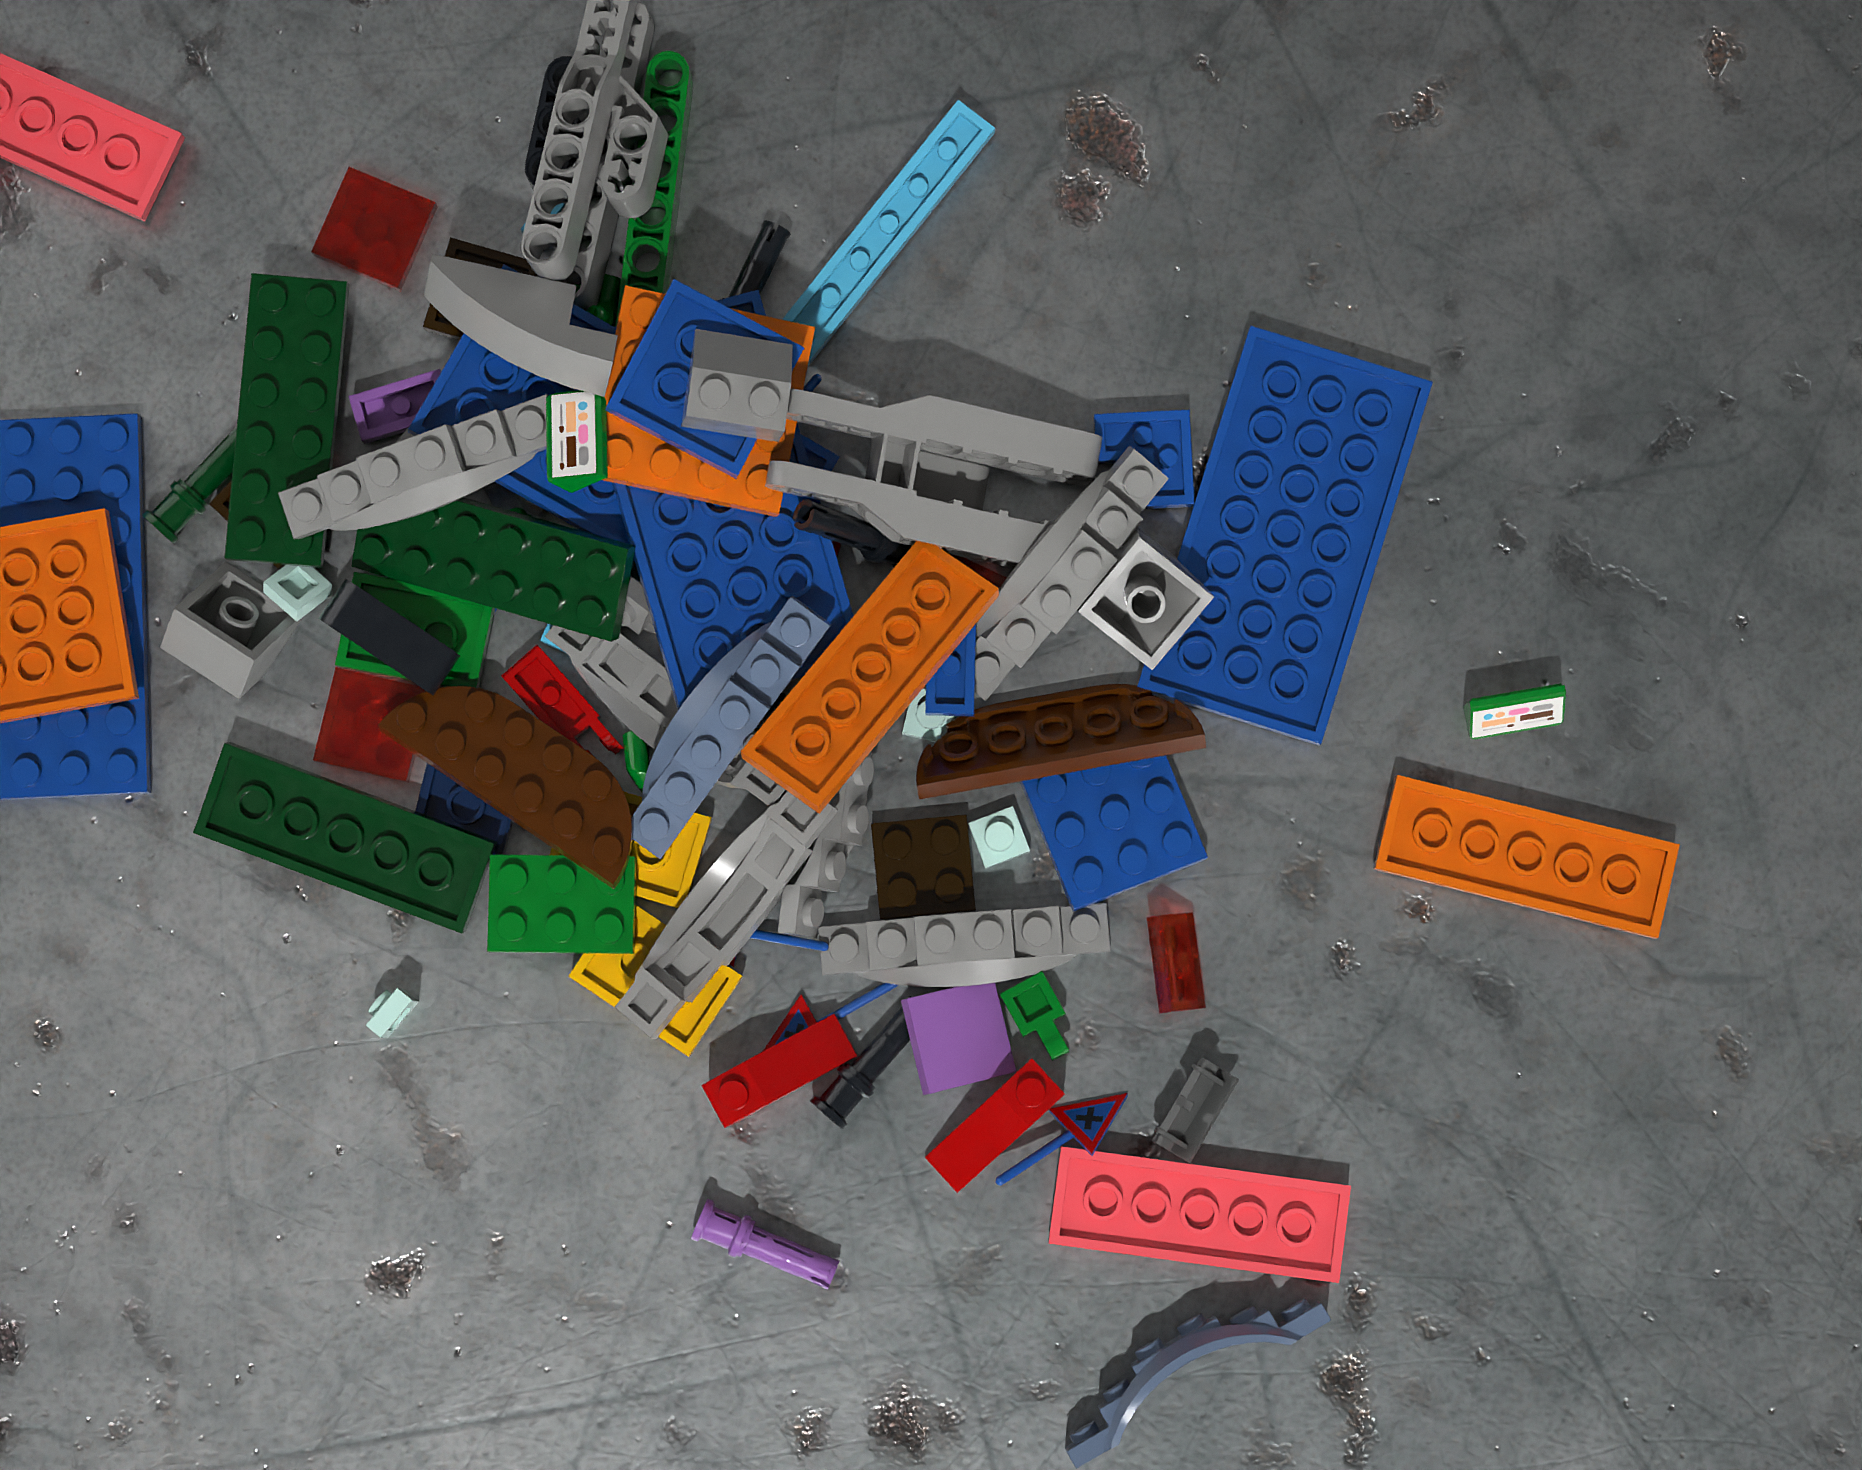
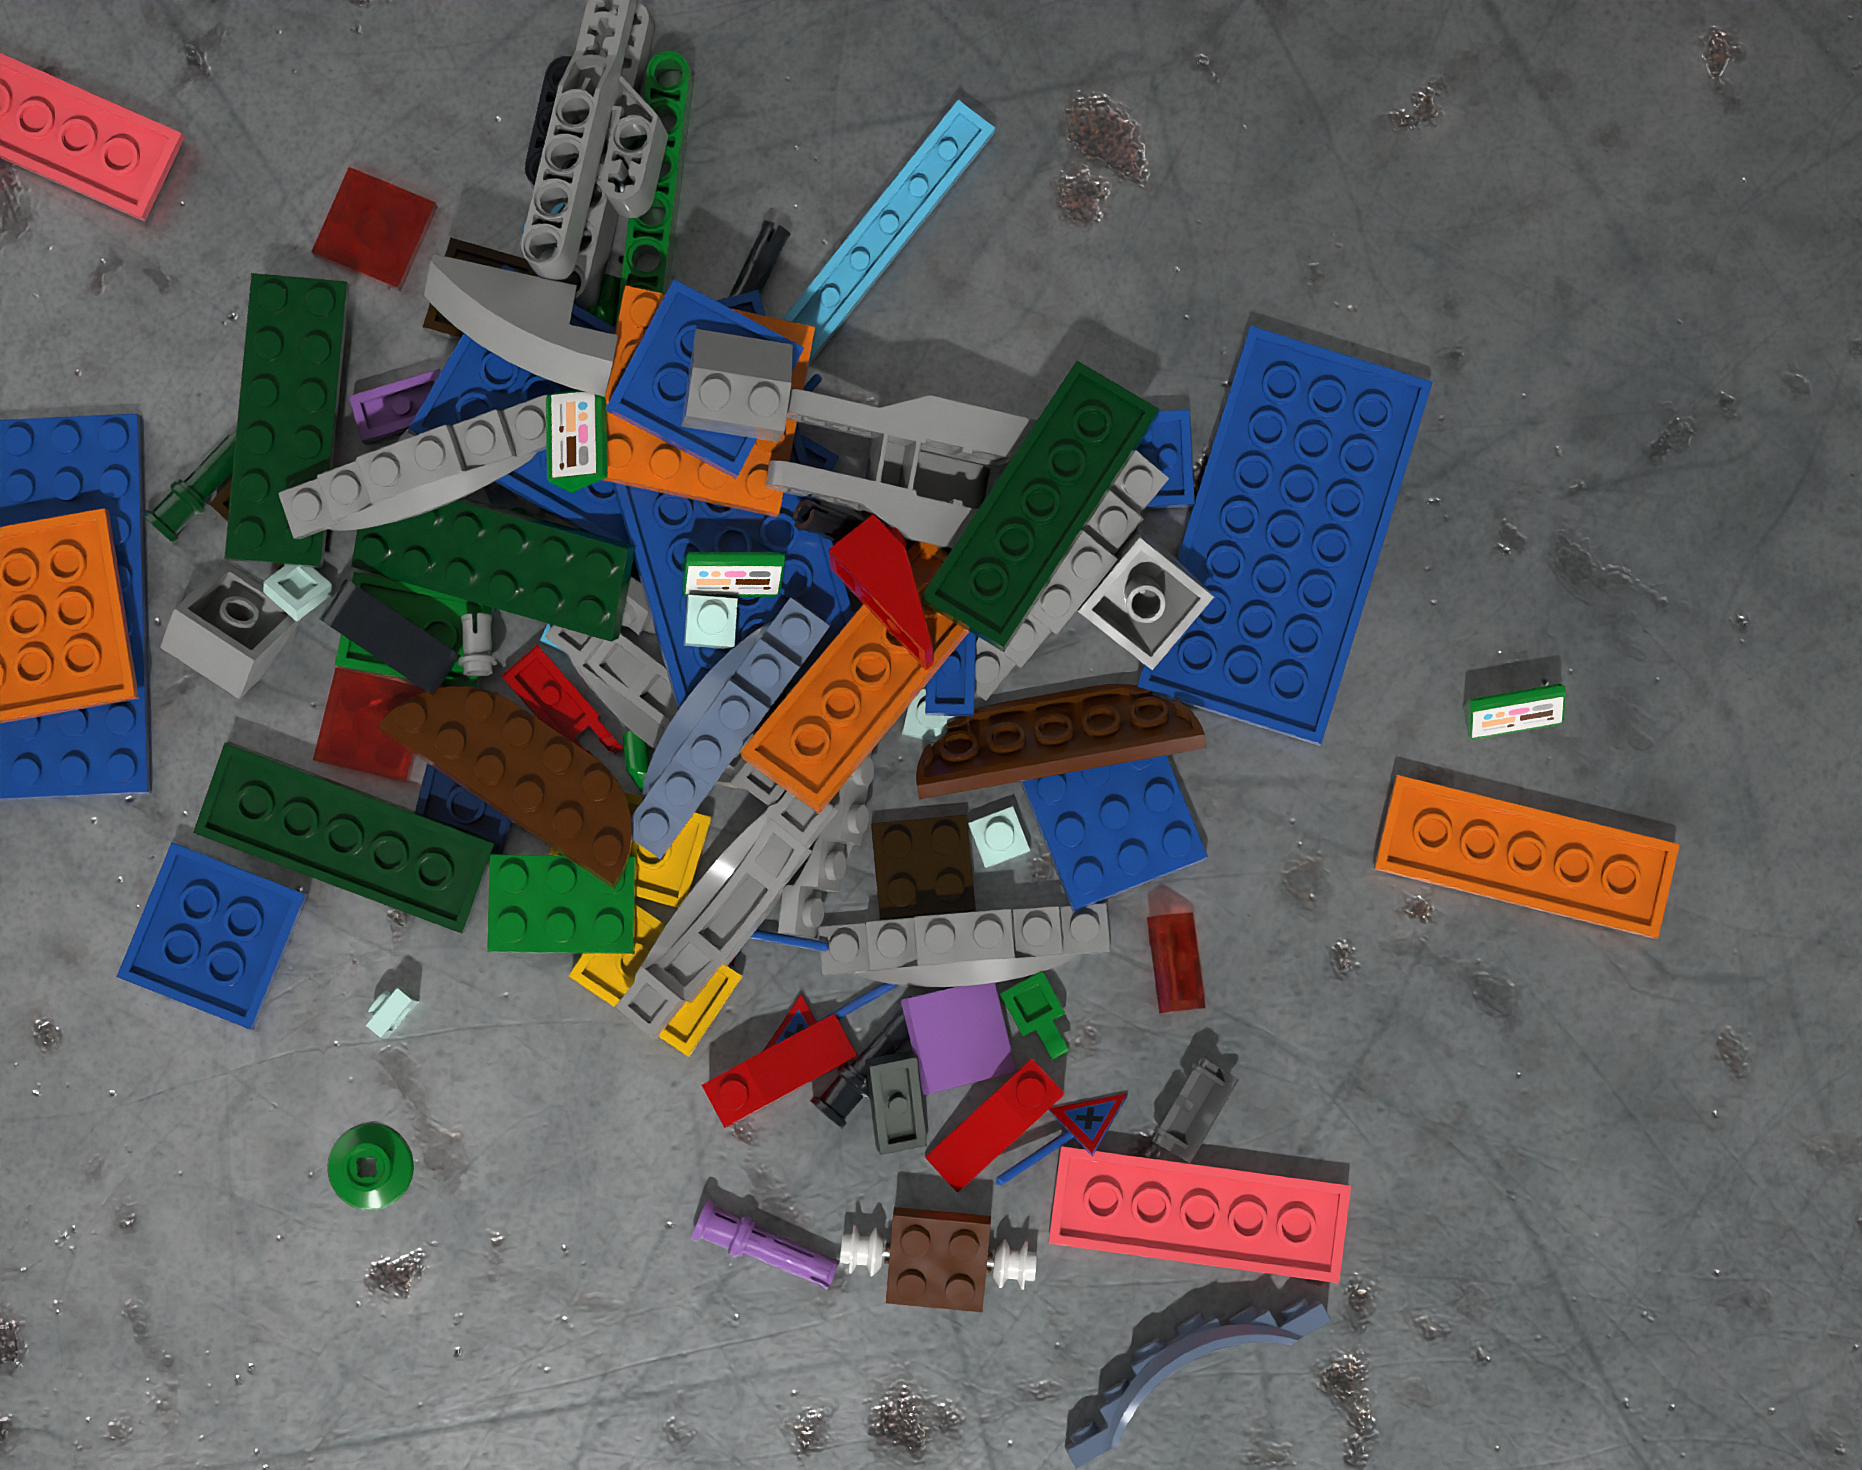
(212, 936): none -> blue plate
(393, 1165): none -> green piece
(477, 647): none -> light grey pin
(710, 622): none -> light aqua plate
(732, 574): none -> slope
(878, 572): none -> red slope
(896, 1102): none -> pearl dark grey plate
(938, 1259): none -> reddish brown plate
(1040, 506): none -> dark green plate

